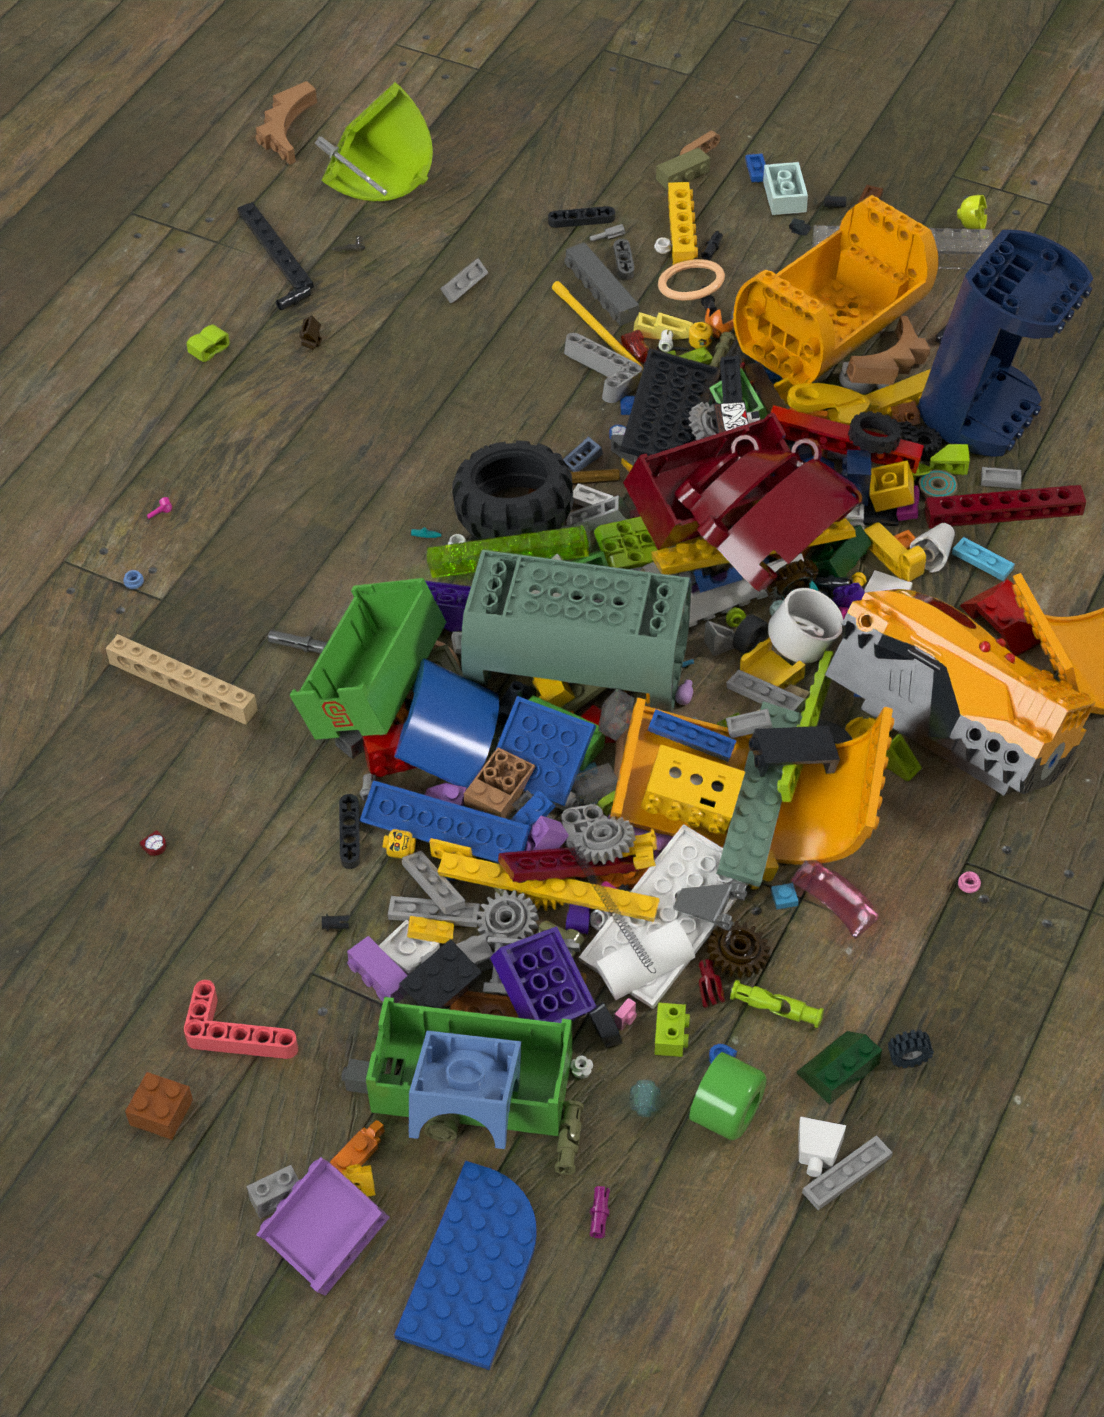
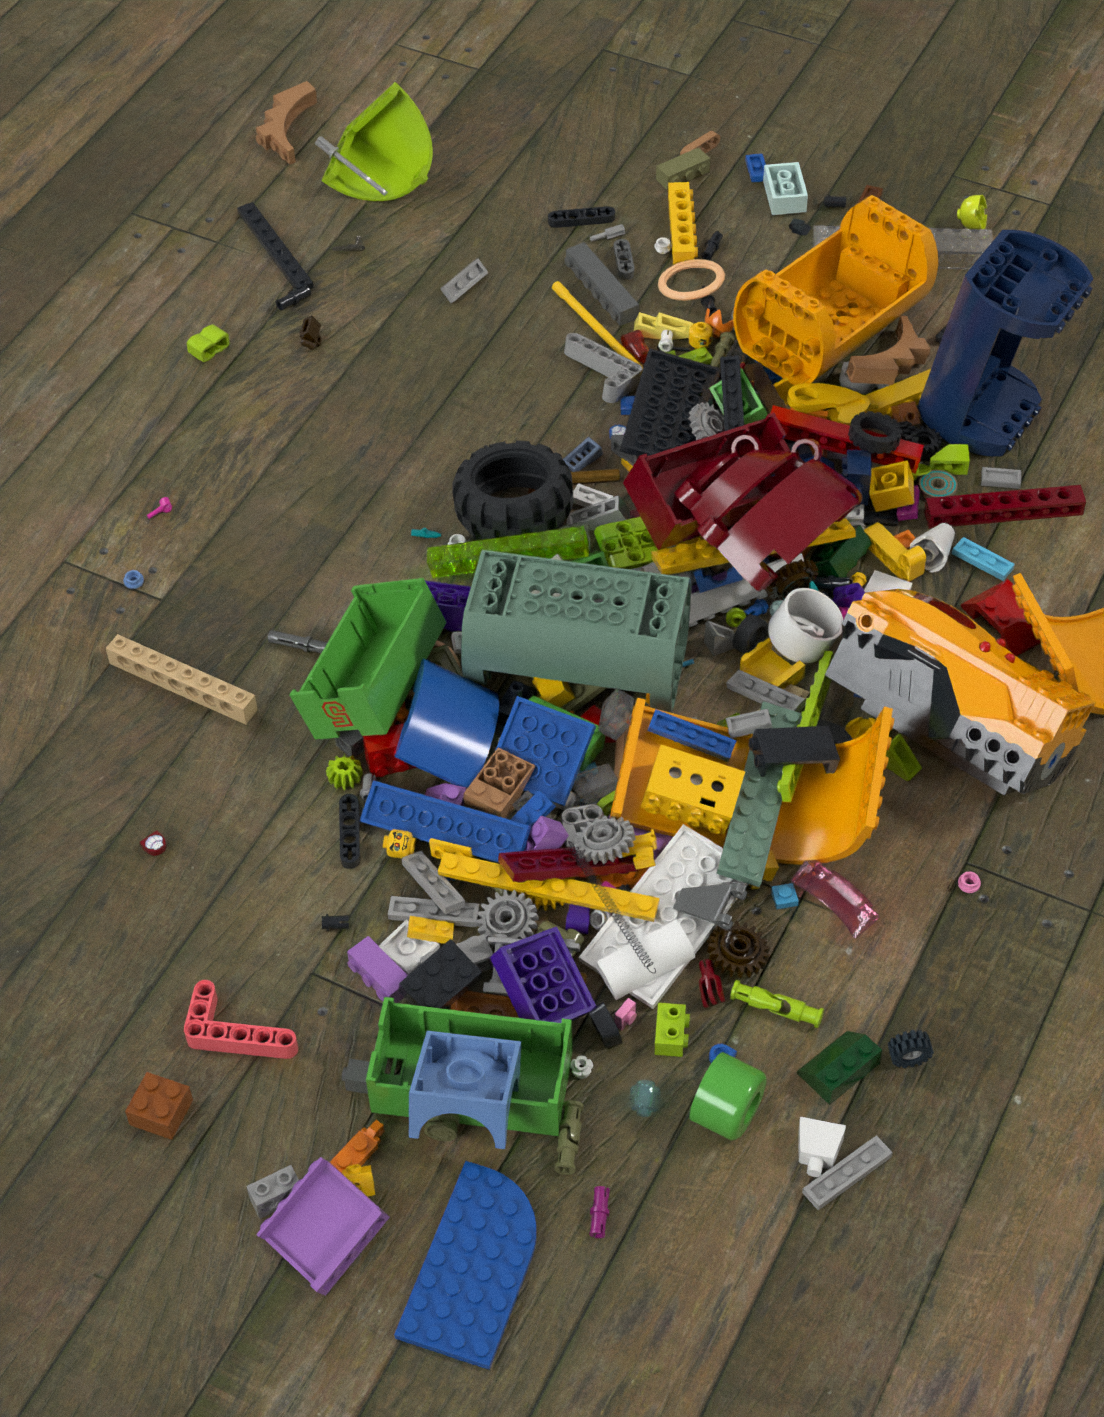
(344, 772): none -> lime gear
(684, 693): lavender cylinder -> none
(733, 415): torso -> none
(758, 608): none -> blue pin

